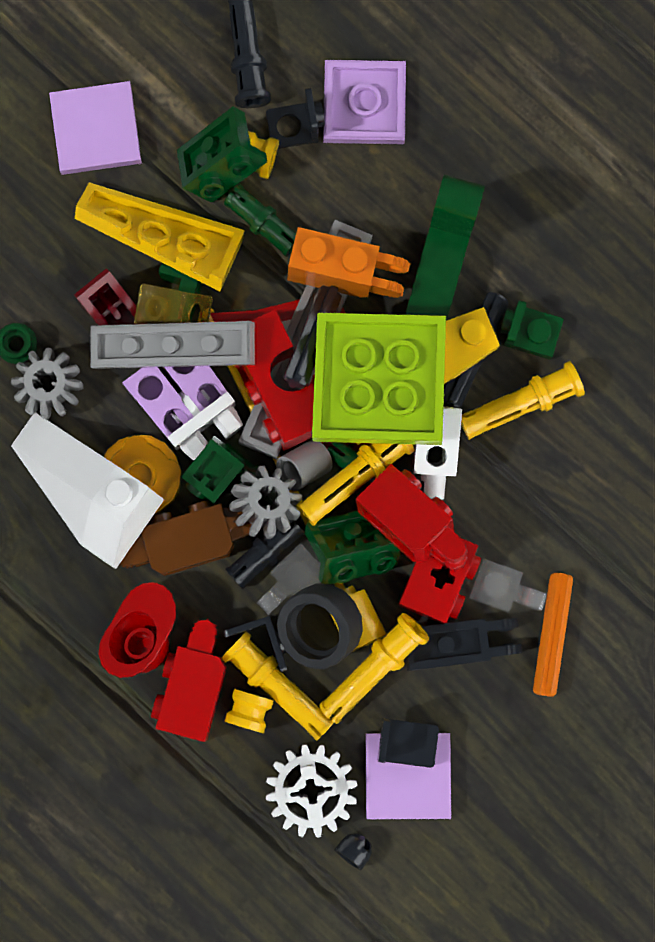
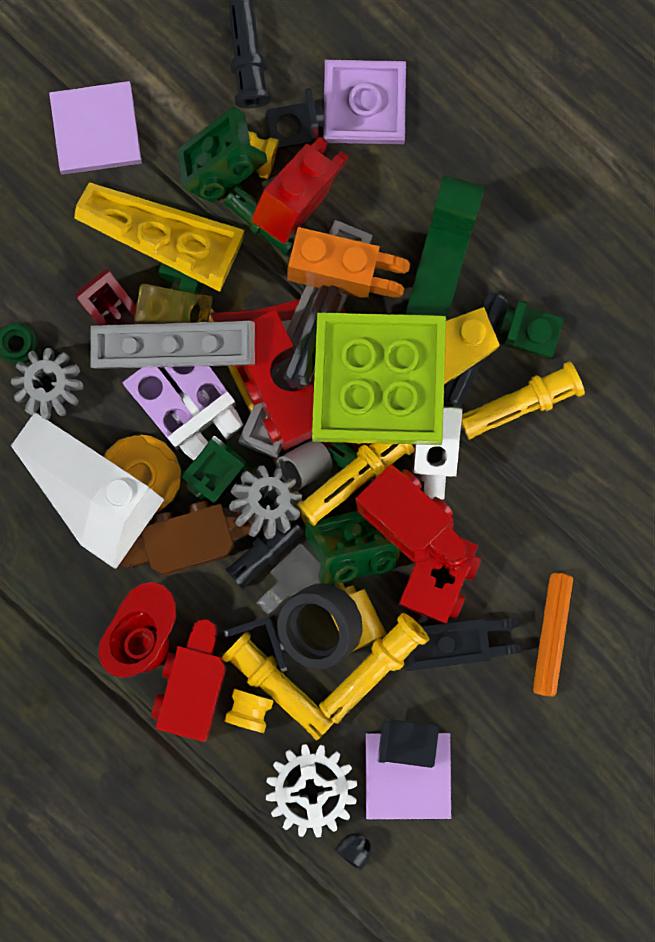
(297, 190): none -> red hinge
(500, 587): clear plate -> none

